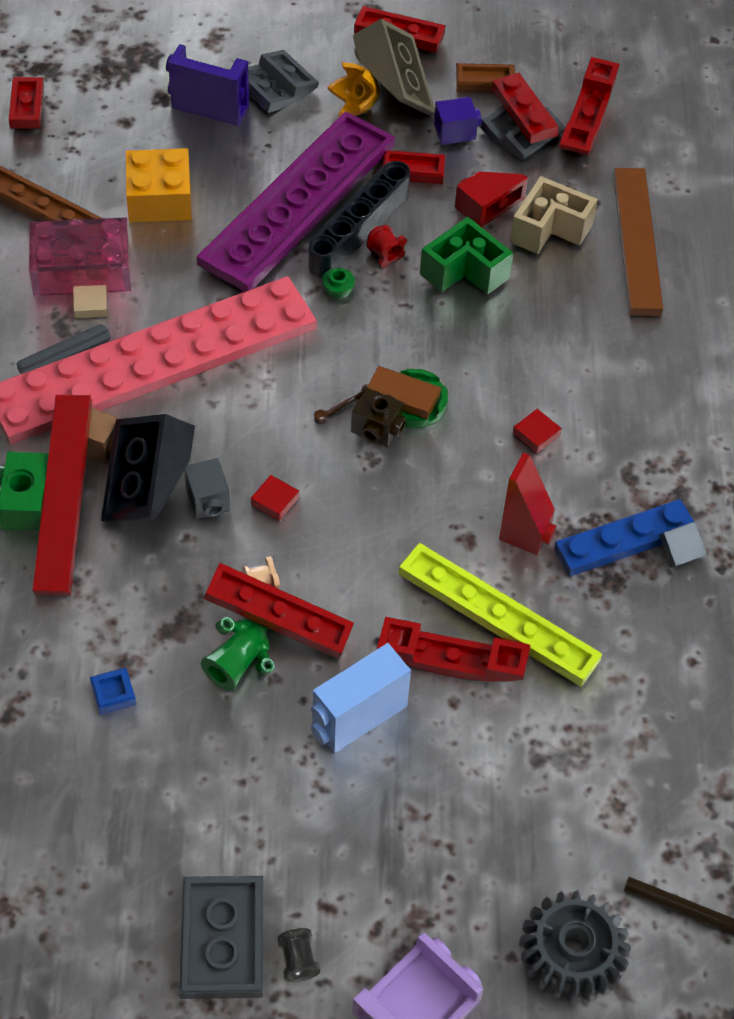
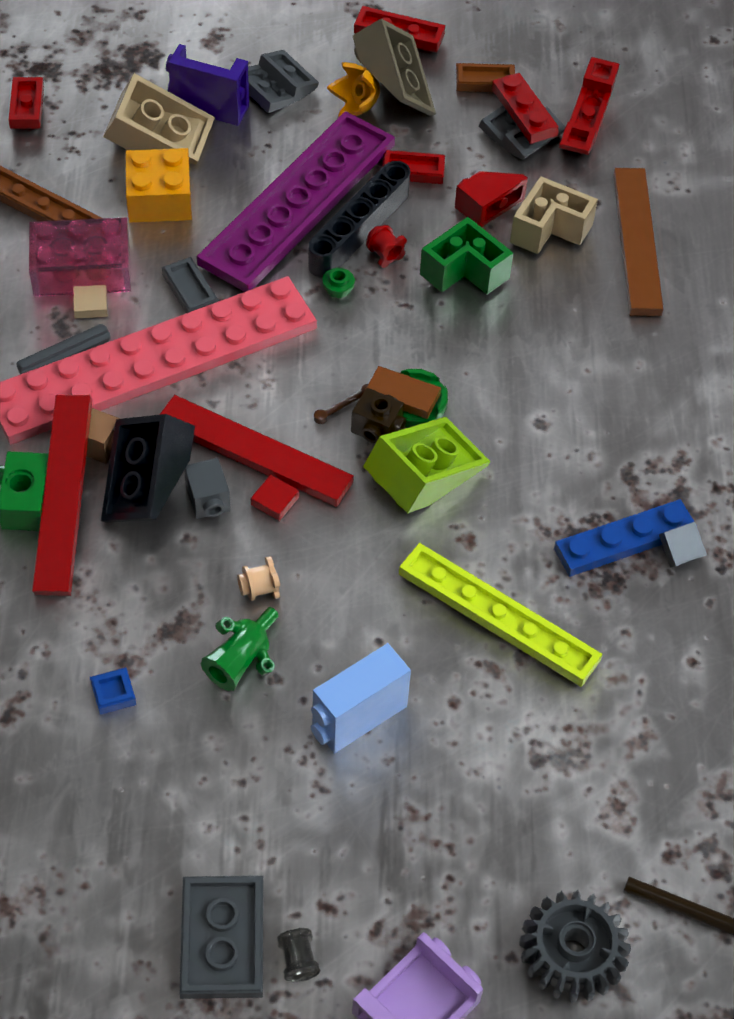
(157, 119): none -> tan slope
(188, 285): none -> dark grey tile
(262, 452): none -> red tile
(279, 610): red plate -> none
(424, 463): none -> lime slope
(455, 656): red slope -> none
(456, 120): dark purple brick -> none
(527, 509): red slope -> none
(537, 430): red tile -> none

